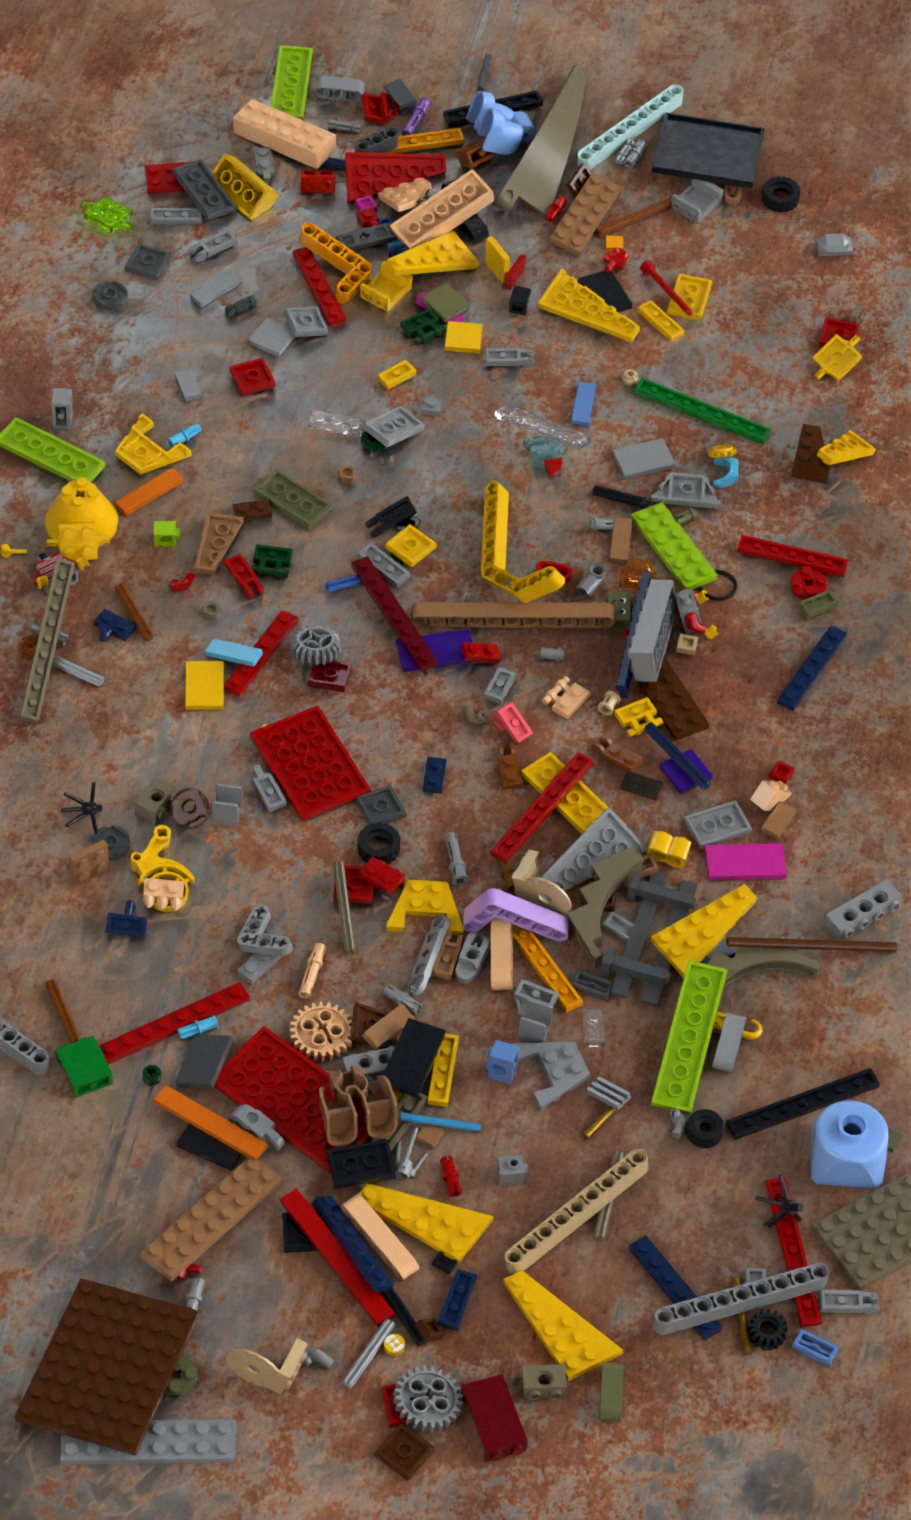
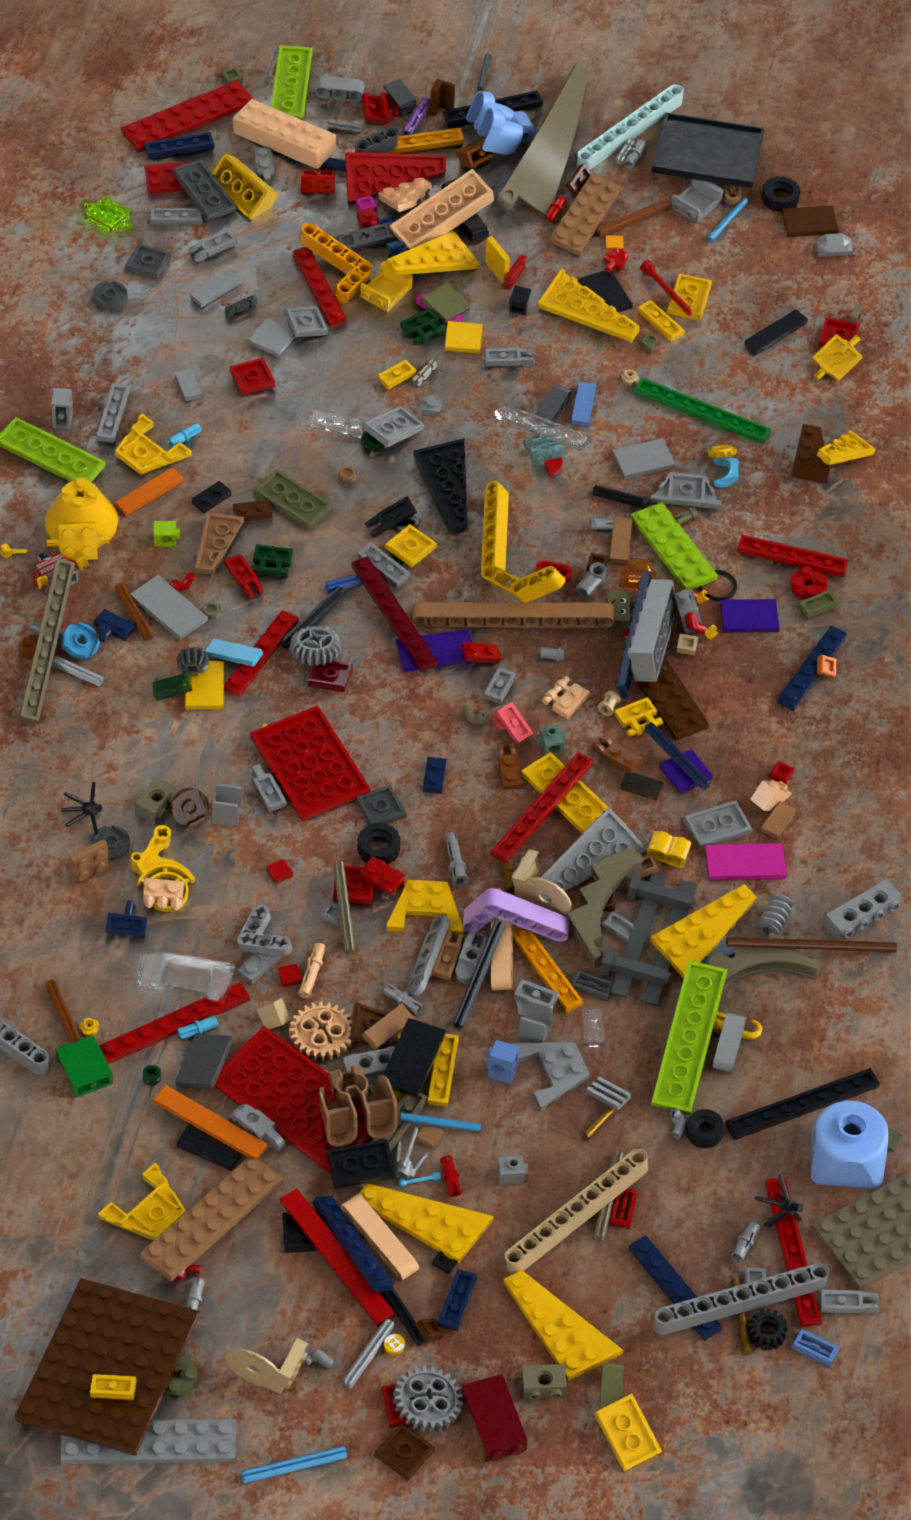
(76, 649): none -> dark azure plate
(89, 1031): none -> yellow plate
(113, 413): none -> light grey plate
(113, 1387): none -> yellow plate
(153, 1213): none -> yellow wing
(169, 607): none -> light grey tile
(172, 686): none -> clear green plate
(179, 145): none -> dark blue plate
(185, 973): none -> clear windscreen
(187, 115): none -> red plate
(192, 661): none -> dark grey gear
(211, 497): none -> black plate
(231, 75): none -> olive tile
(273, 1014): none -> tan panel
(279, 871): none -> red tile
(289, 975): none -> red tile
(294, 1464): none -> dark azure axle
(314, 615): none -> black axle
(331, 914): none -> light grey tile
(424, 372): none -> dark tan axle
(436, 1177): none -> medium azure hinge
(442, 96): none -> reddish brown panel
(446, 478): none -> black wing
(479, 974): none -> black axle
(551, 739): none -> sand green brick
(554, 403): none -> dark grey beam
(597, 558): none -> reddish brown tile
(621, 1222): none -> red tile
(627, 1432): none -> yellow tile
(648, 342): none -> olive tile
(727, 219): none -> dark azure bar
(745, 1241): none -> light grey pin
(749, 615): none -> dark purple tile
(775, 914): none -> light grey piece
(776, 331): none -> black tile
(809, 221): none -> reddish brown tile
(826, 666): none -> orange tile

